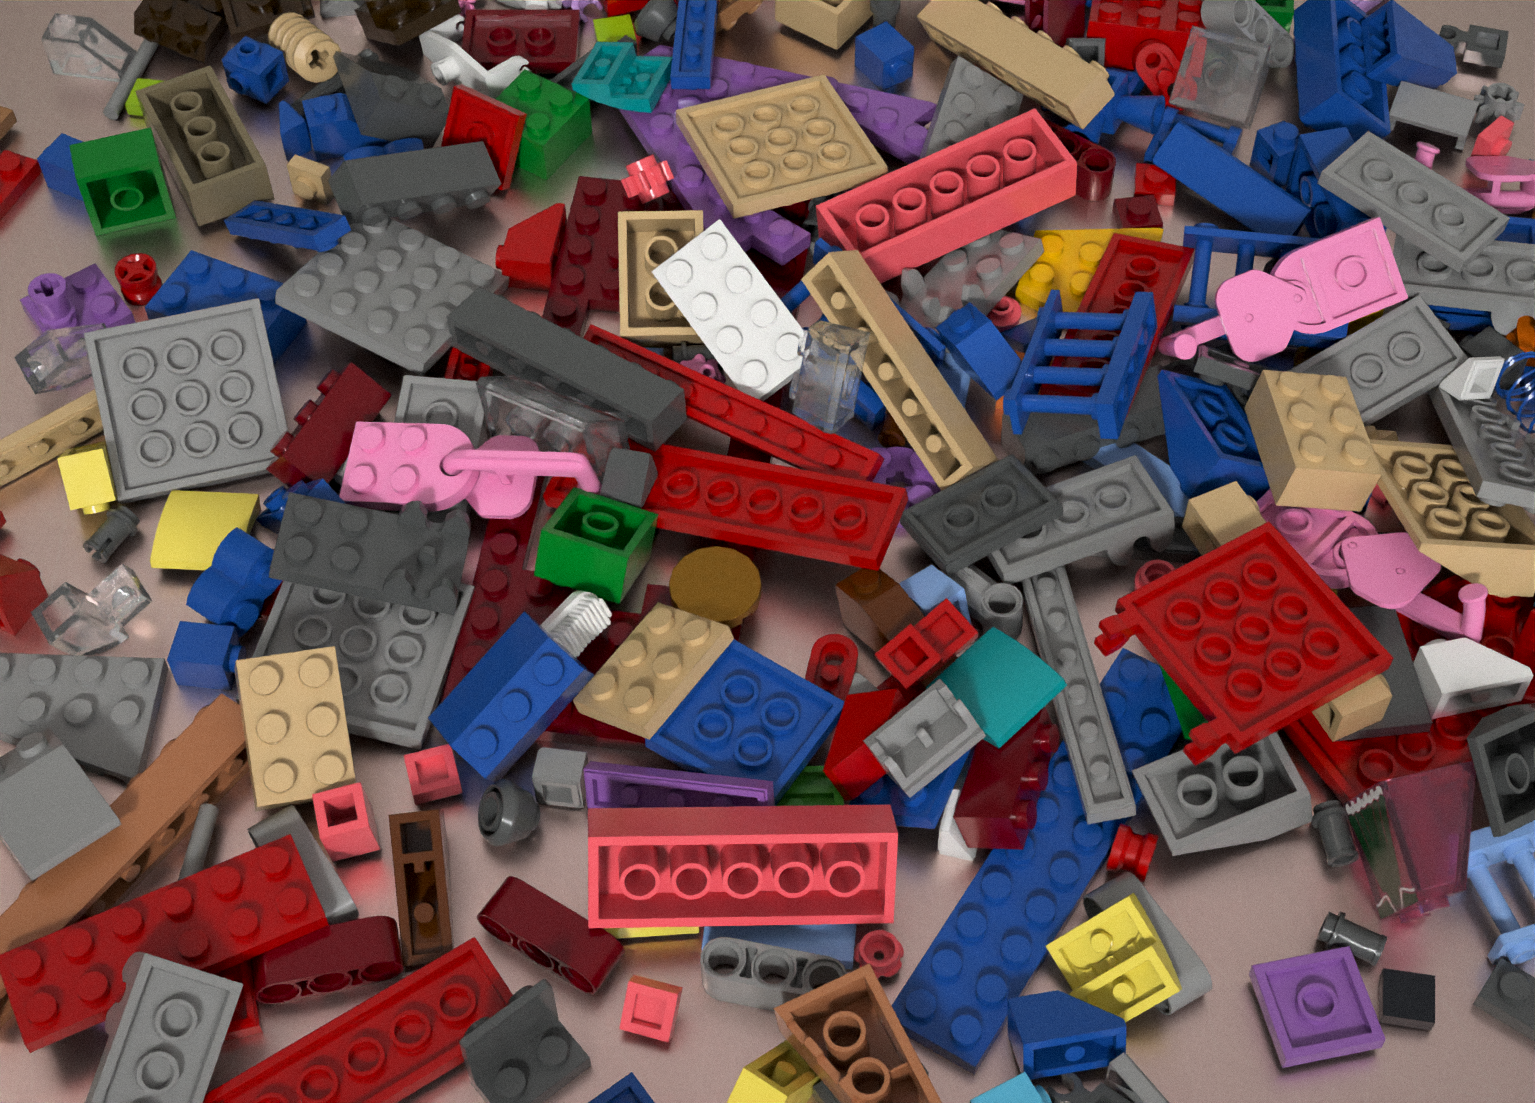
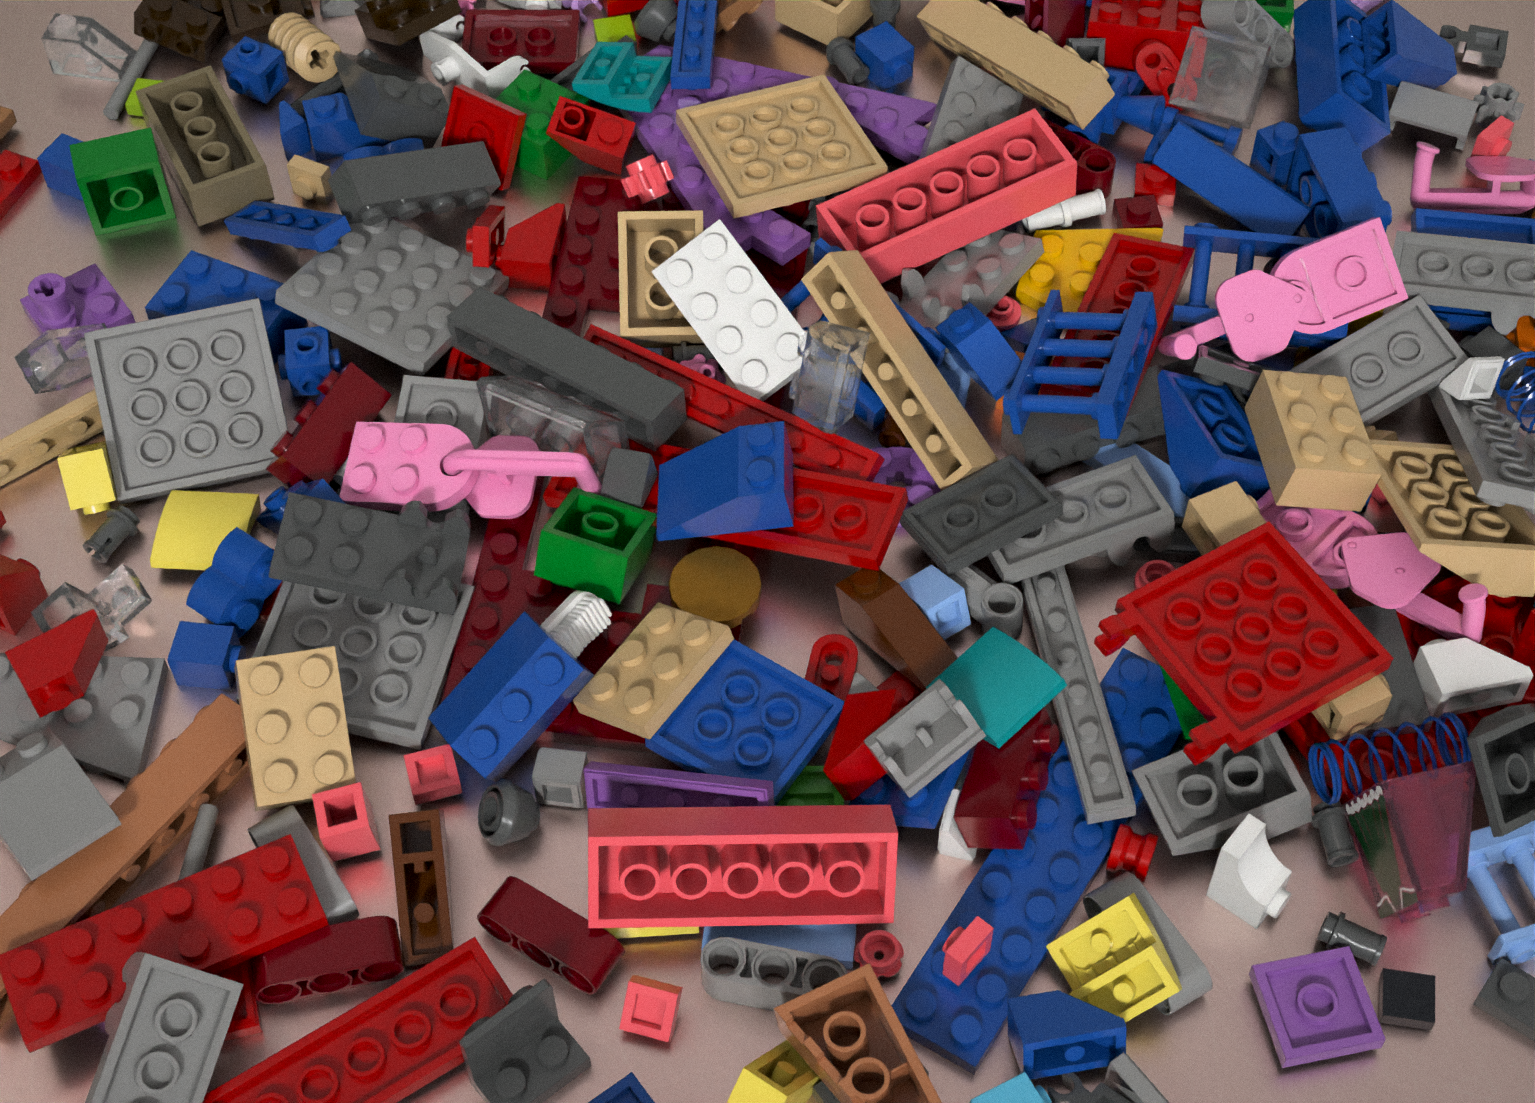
(59, 662): none -> red slope
(138, 278): red wheel -> none
(307, 367): none -> blue brick
(486, 236): none -> red plate
(592, 134): none -> red slope
(728, 485): none -> blue slope
(842, 54): none -> dark grey pin
(927, 645): red slope -> none
(966, 949): none -> coral plate
(1065, 212): none -> white pin
(1249, 875): none -> white arch
(1318, 776): none -> blue piece
(1413, 201): light grey plate -> none

